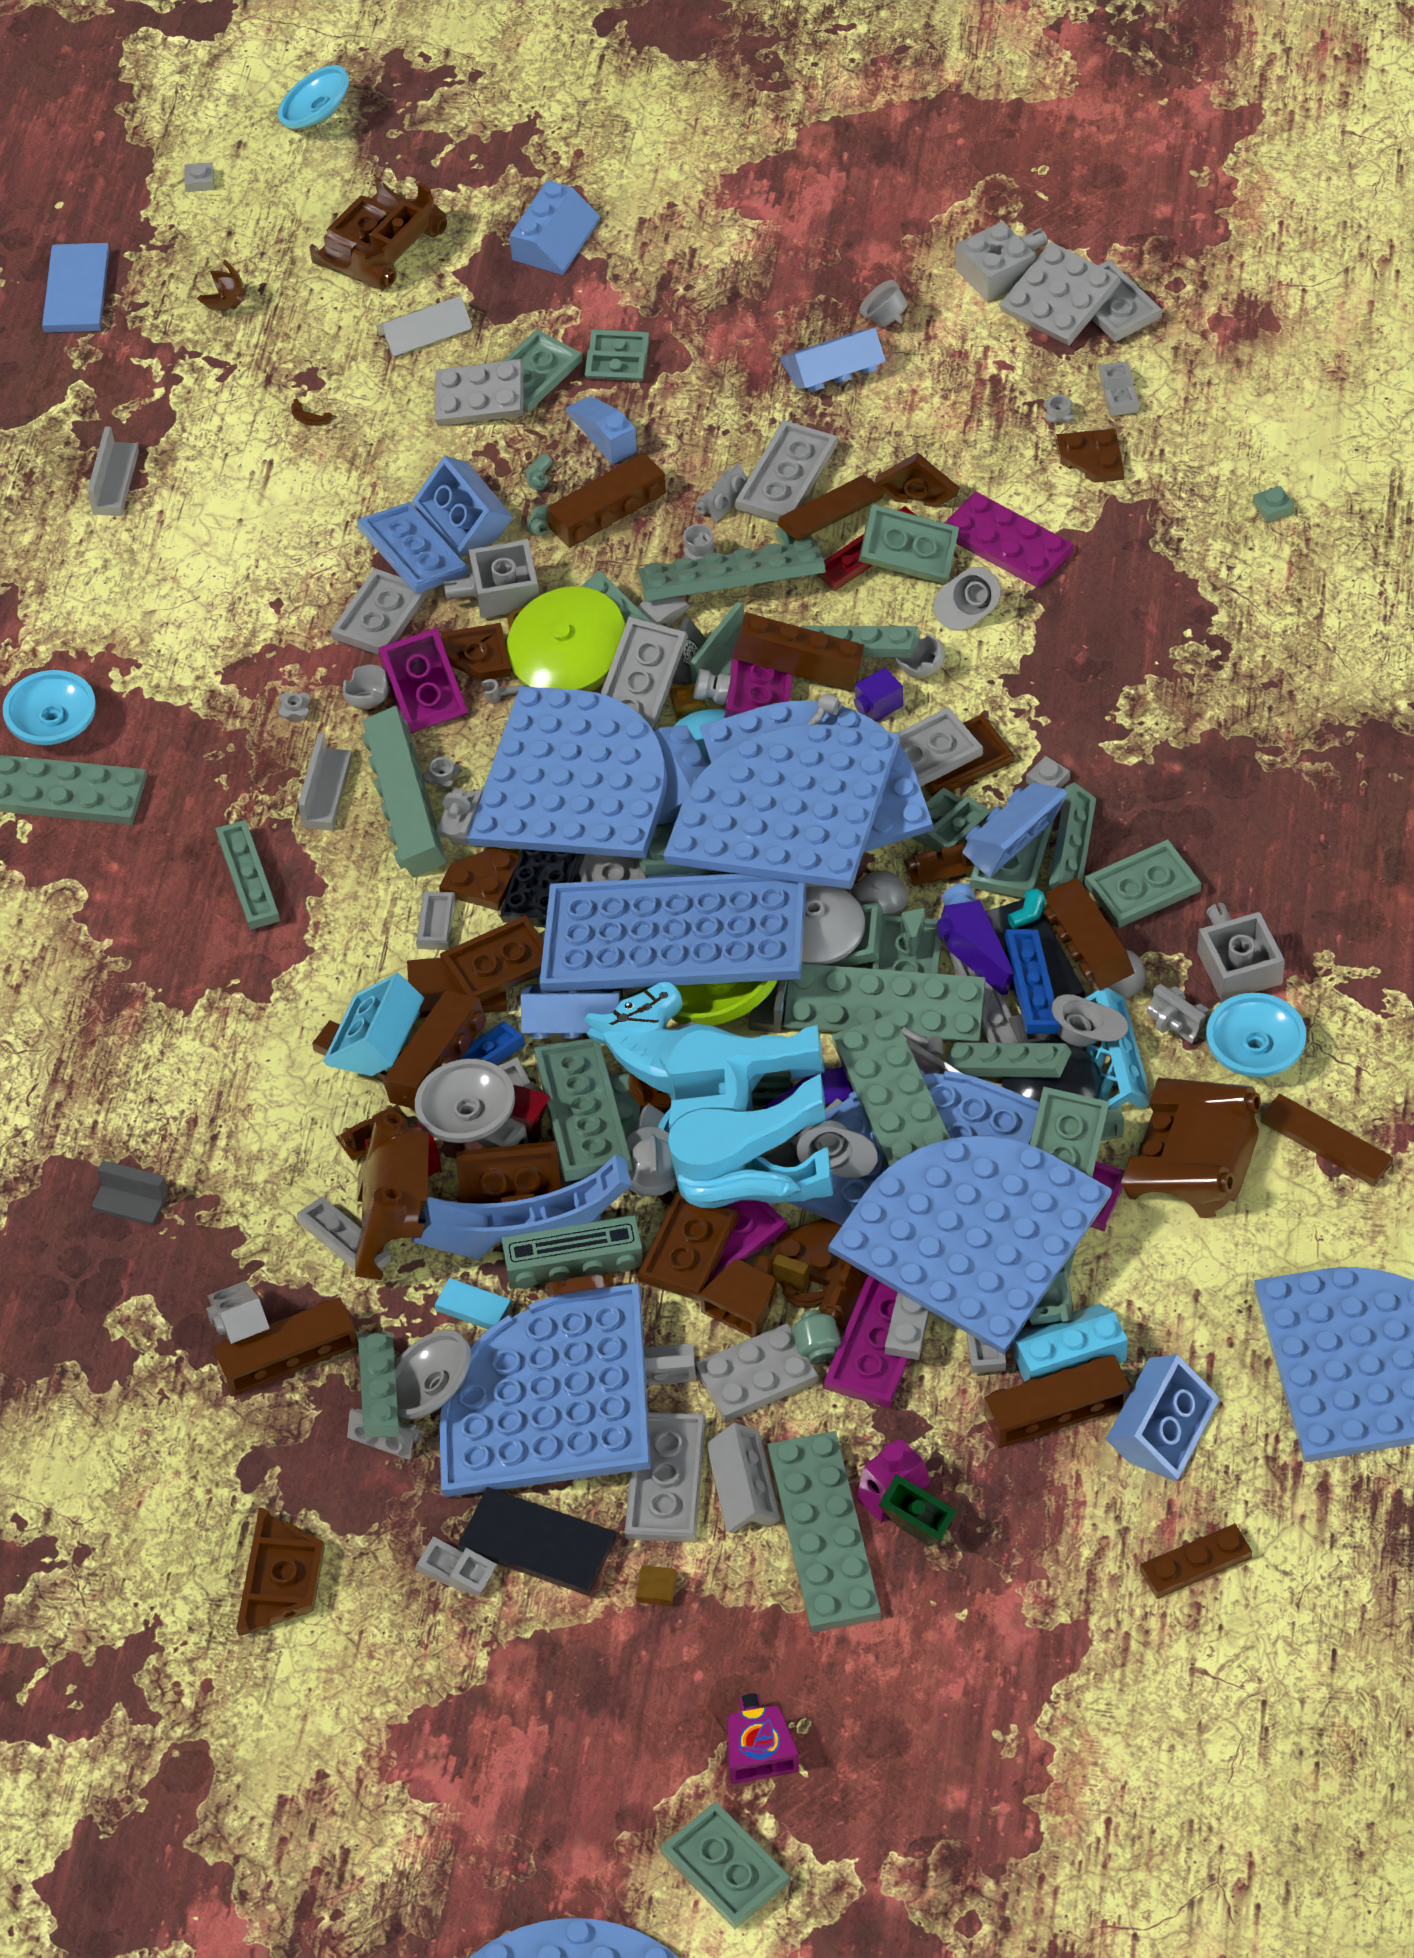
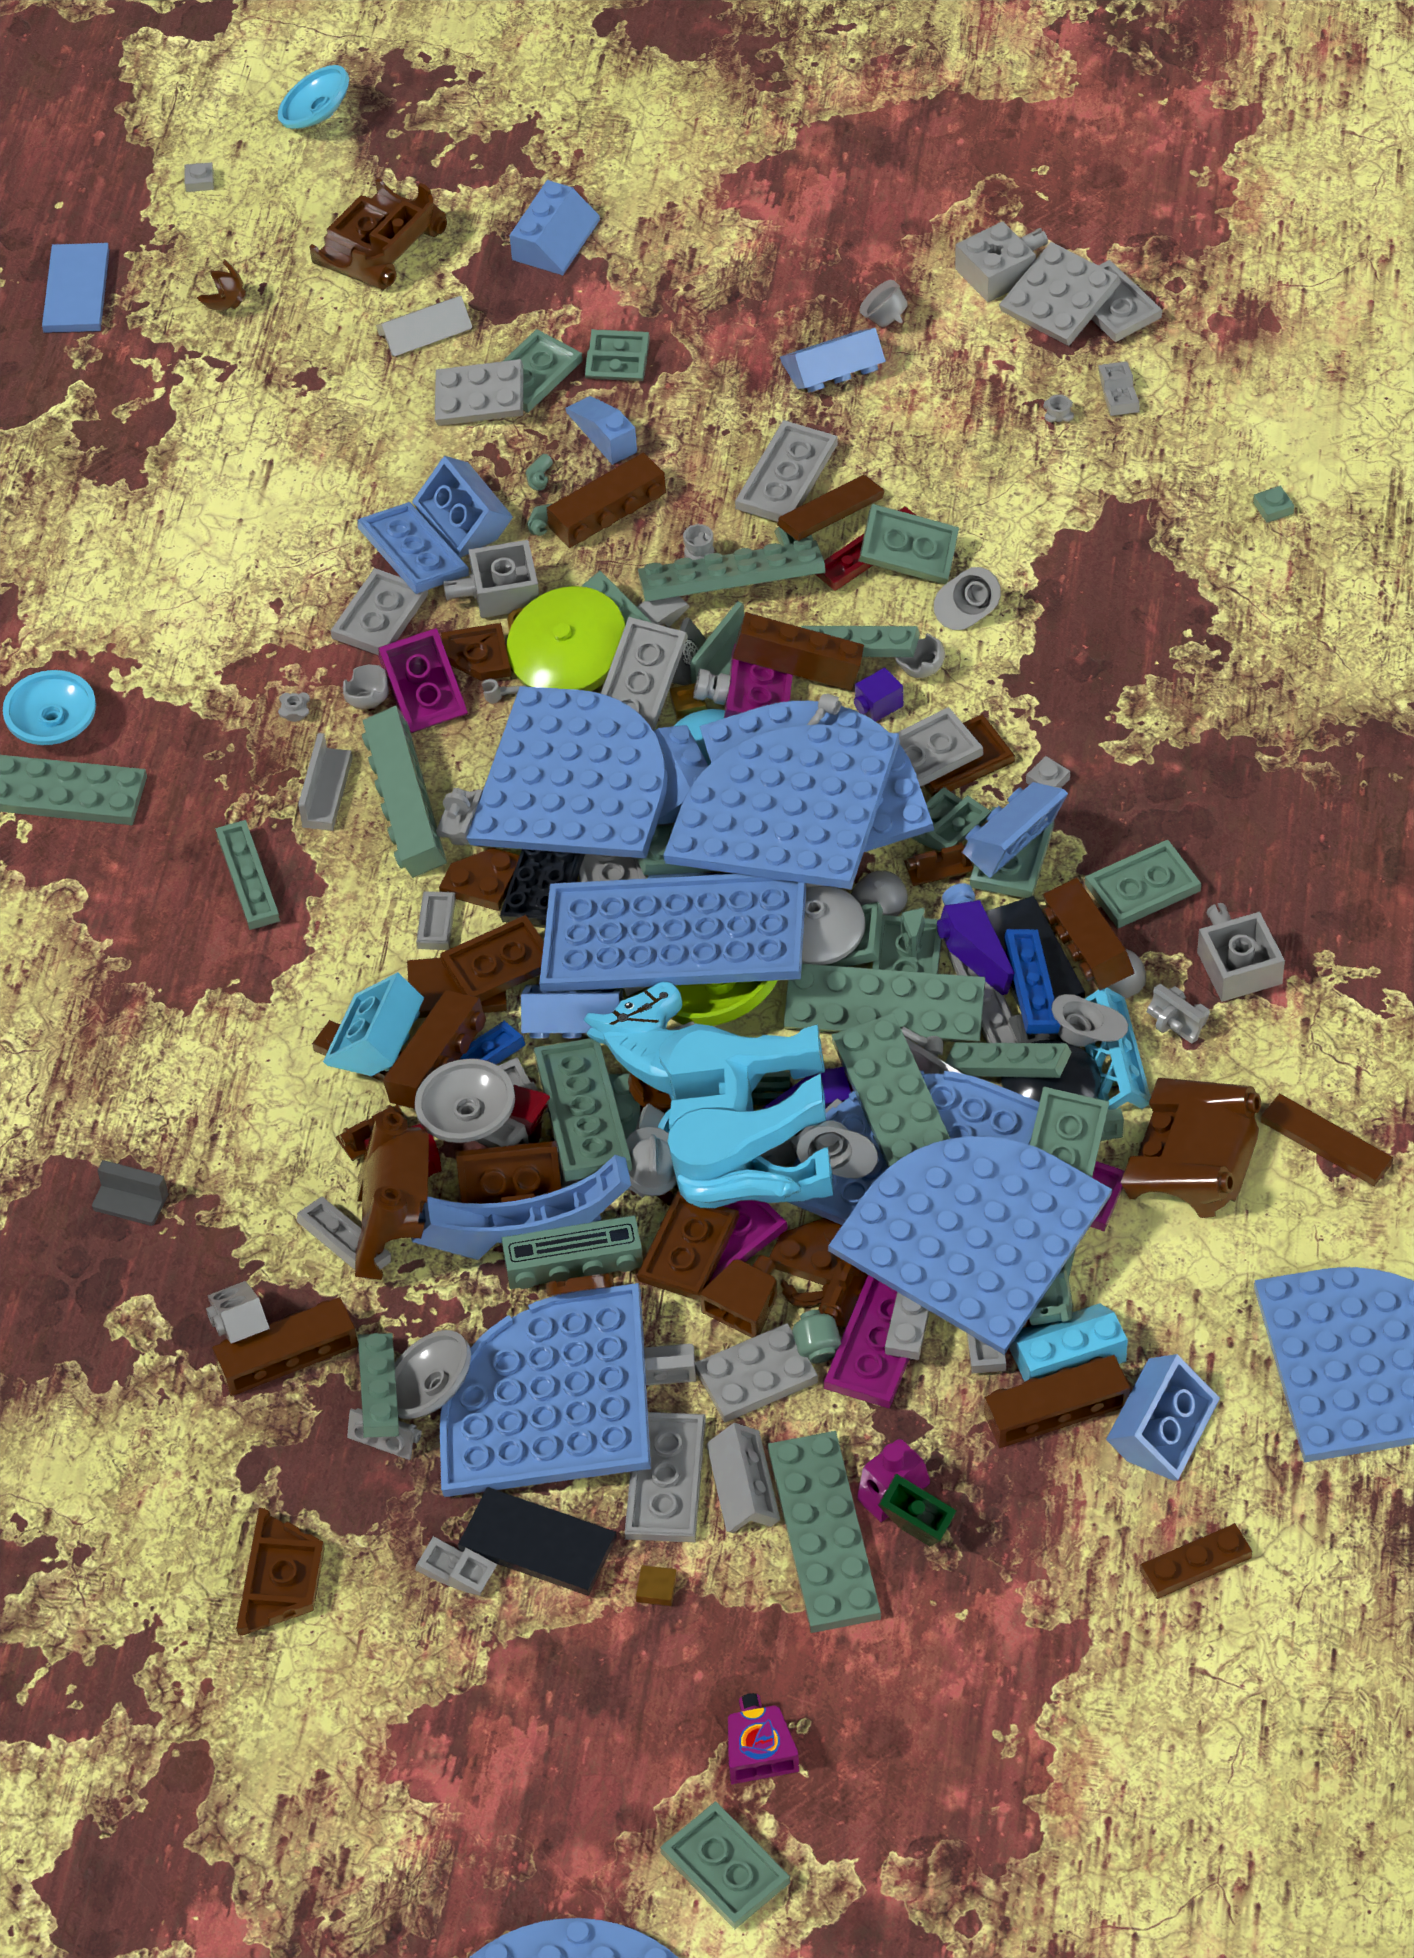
(112, 475): light grey panel -> none
(307, 417): reddish brown piece -> none
(442, 772): light grey plate -> none
(472, 1304): medium azure tile -> none
(723, 494): light grey hinge -> none
(771, 1011): dark grey panel -> none
(791, 1271): pearl gold tile -> none
(916, 480): reddish brown plate -> none
(1009, 539): magenta plate -> none
(1031, 910): teal arm -> none
(1072, 836): sand green plate -> none
(1092, 453): reddish brown plate -> none
(1256, 1022): medium azure dish -> none

